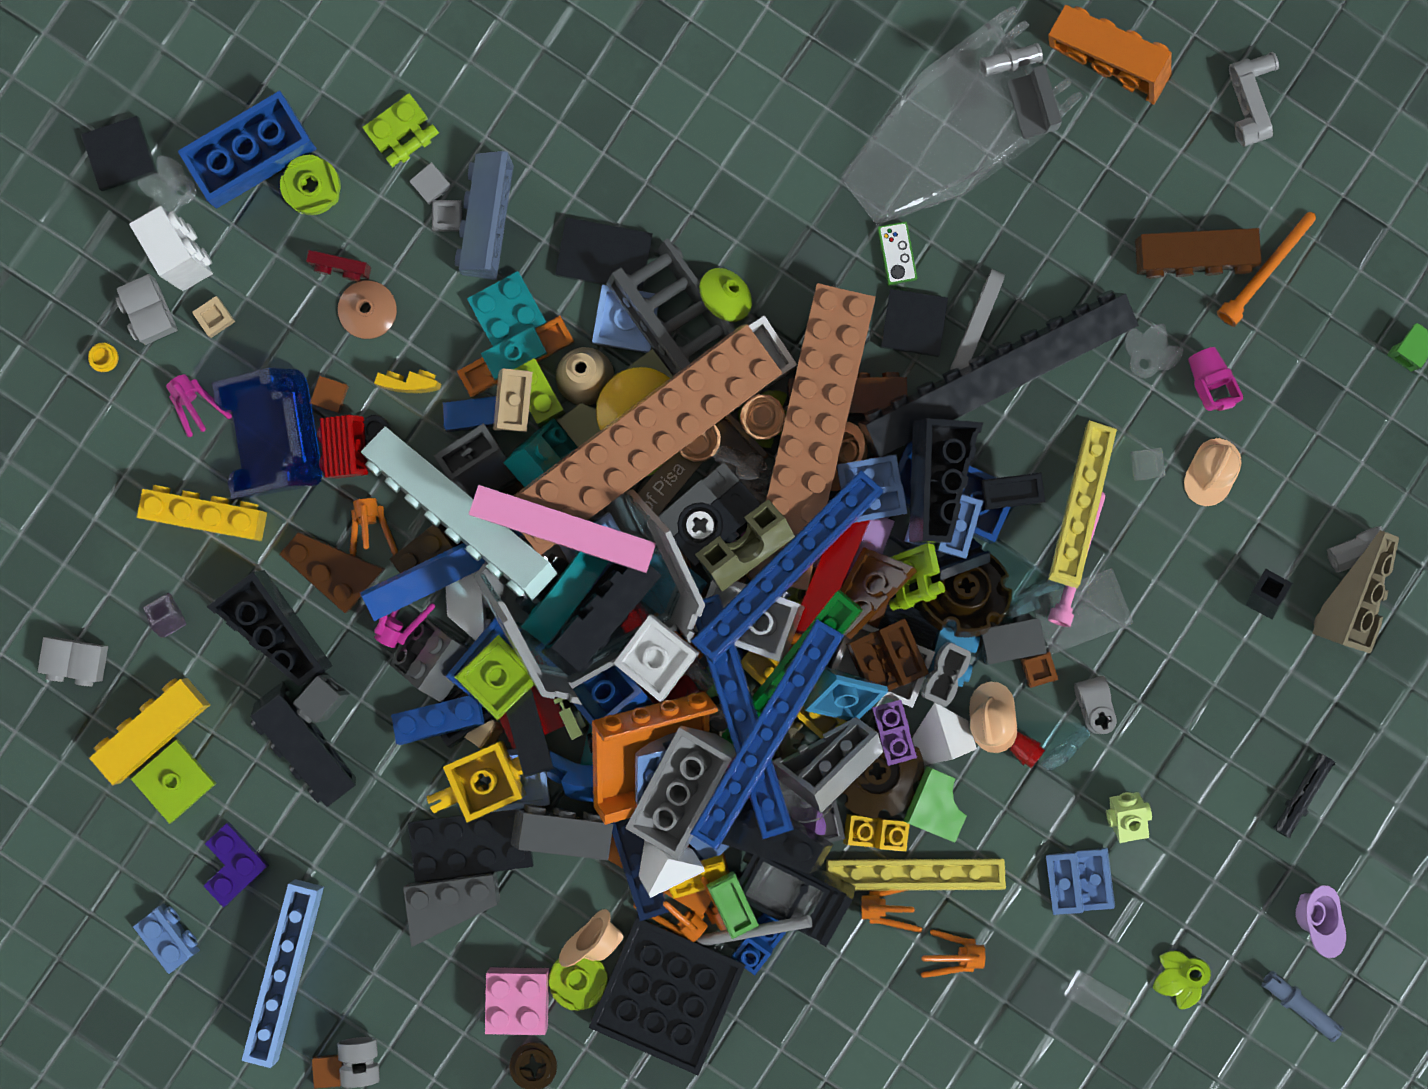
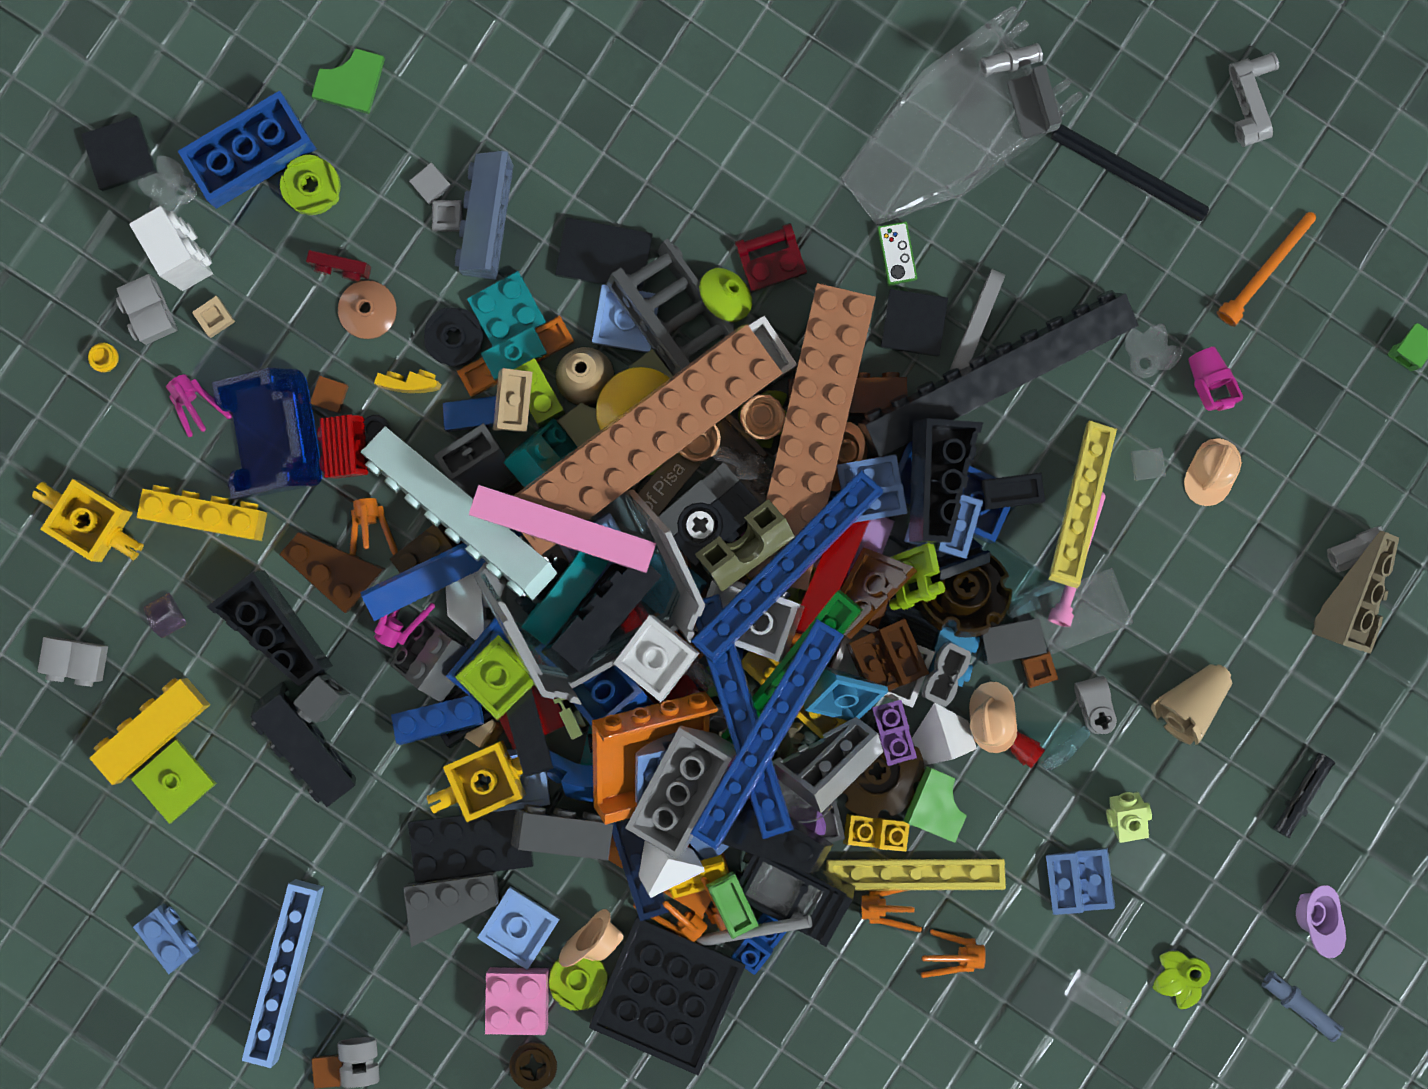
(68, 524): none -> yellow brick
(240, 862): dark purple plate -> none
(352, 83): none -> bright green tile
(397, 123): lime plate -> none
(470, 337): none -> black plate
(518, 928): none -> light blue plate
(772, 267): none -> dark red plate
(1112, 51): orange wedge -> none
(1130, 172): none -> black axle
(1193, 703): none -> tan cone
(1198, 251): reddish brown brick -> none
(1269, 594): black brick -> none

